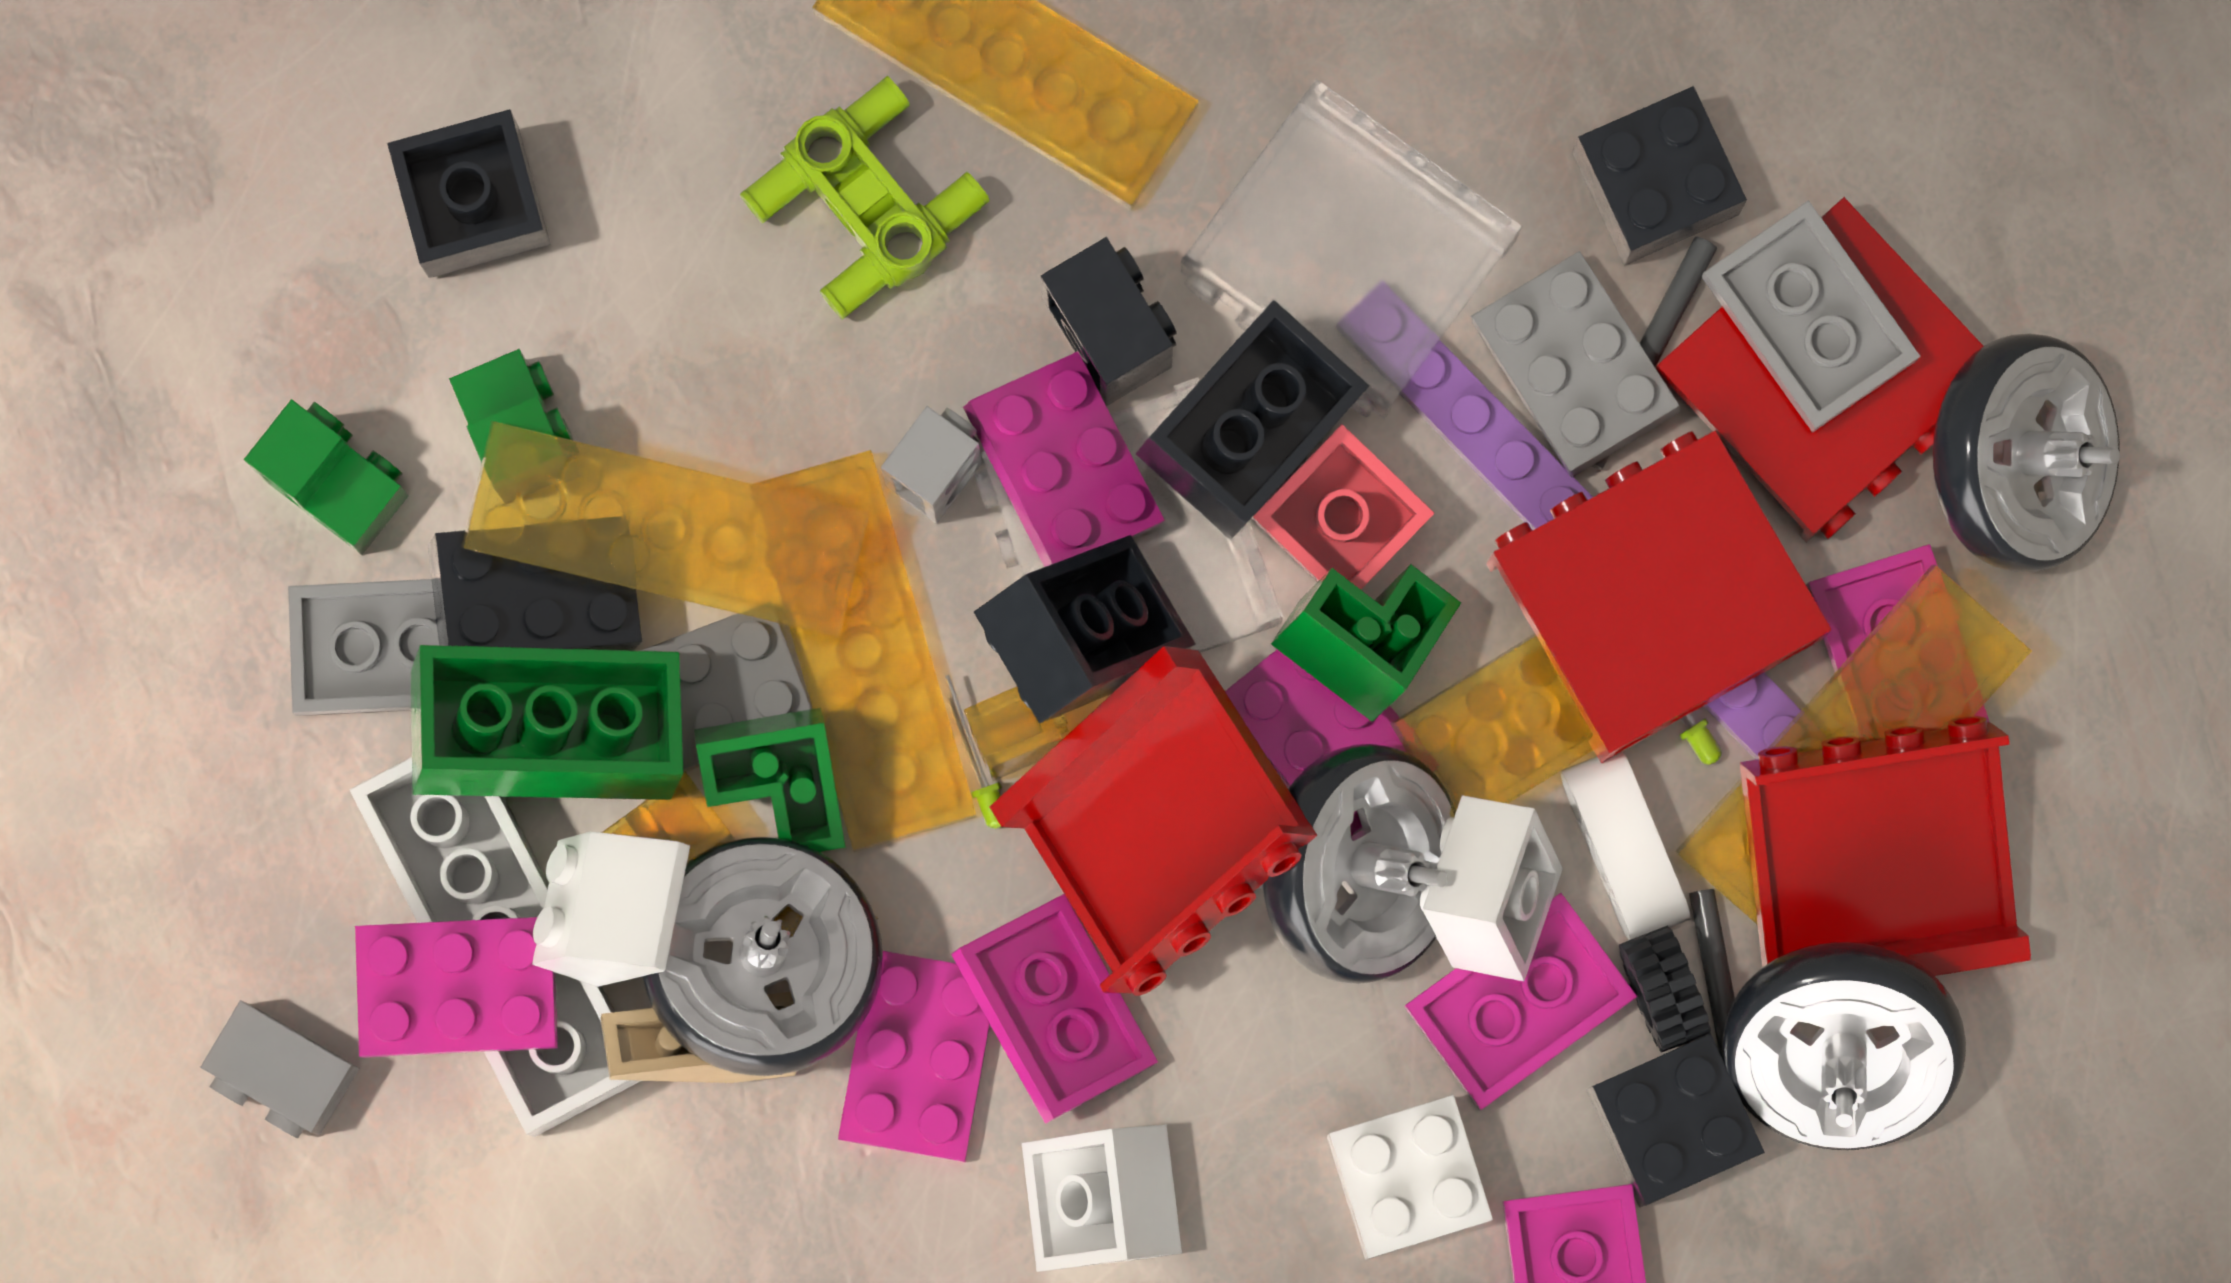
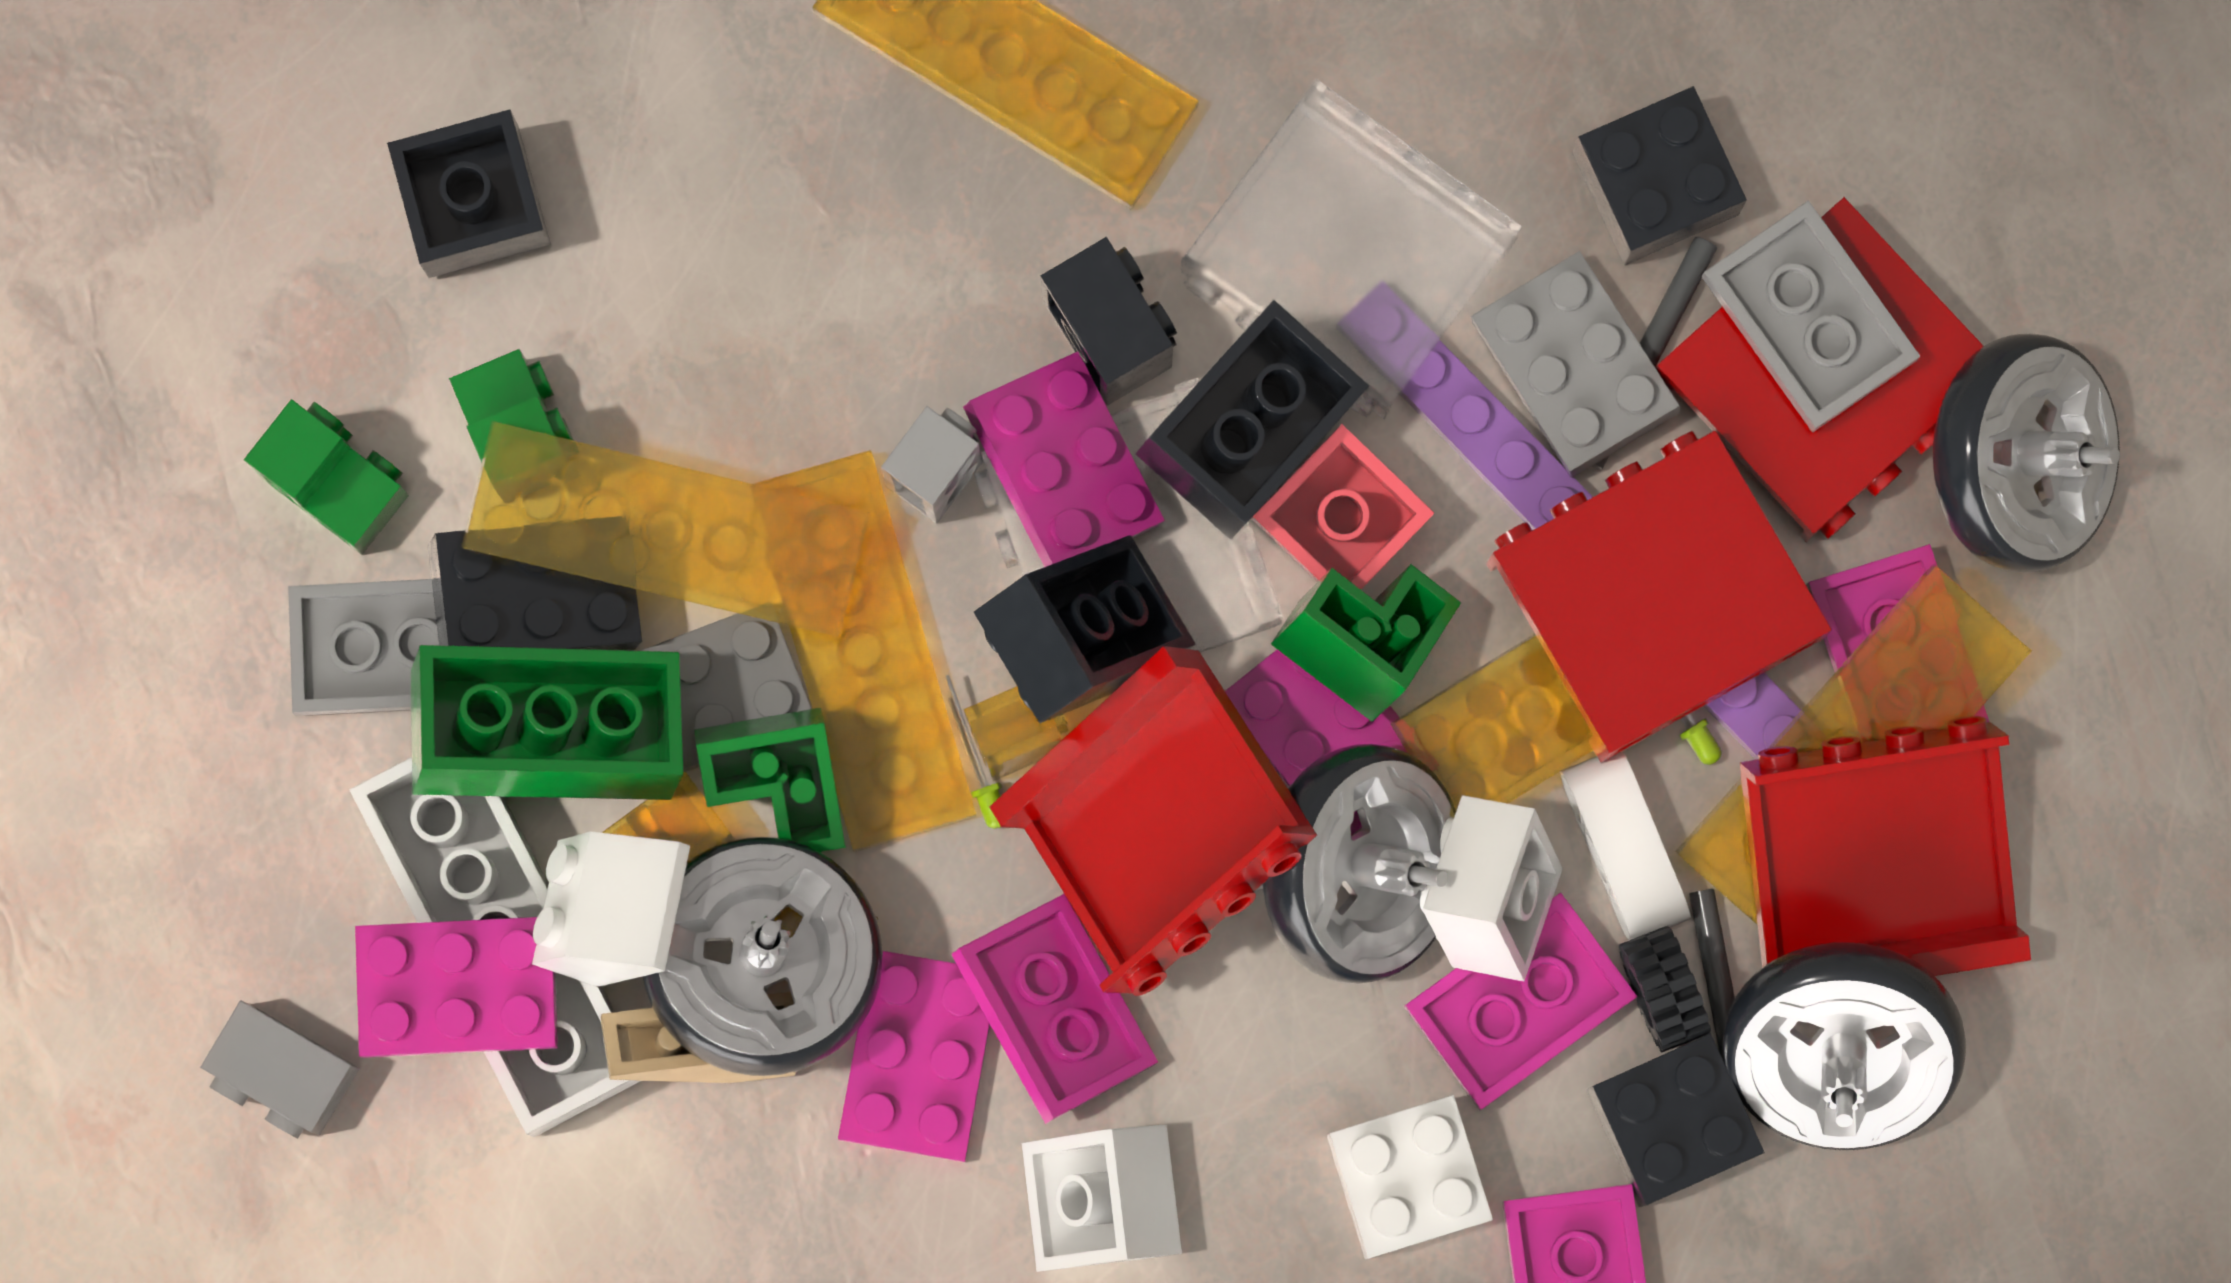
(864, 197): lime piece -> none

